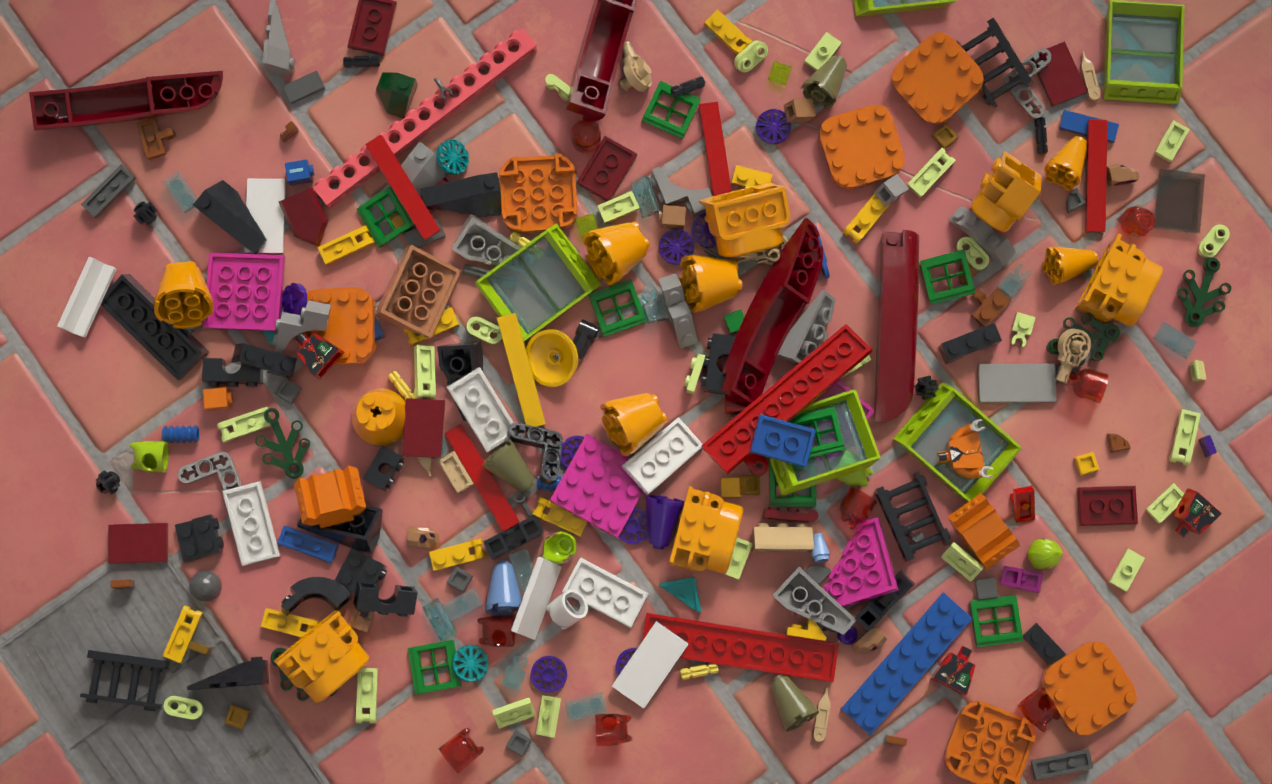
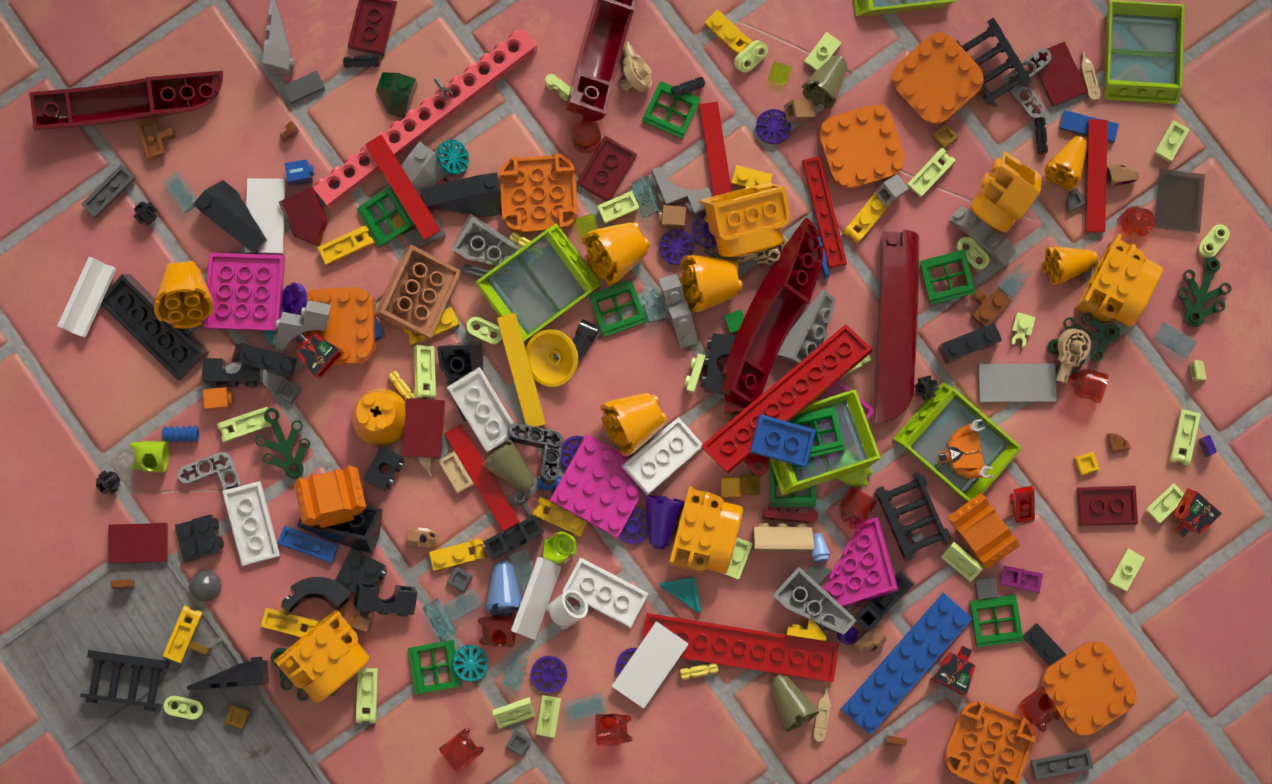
(824, 212): none -> red tile
(1044, 554): lime hair -> none

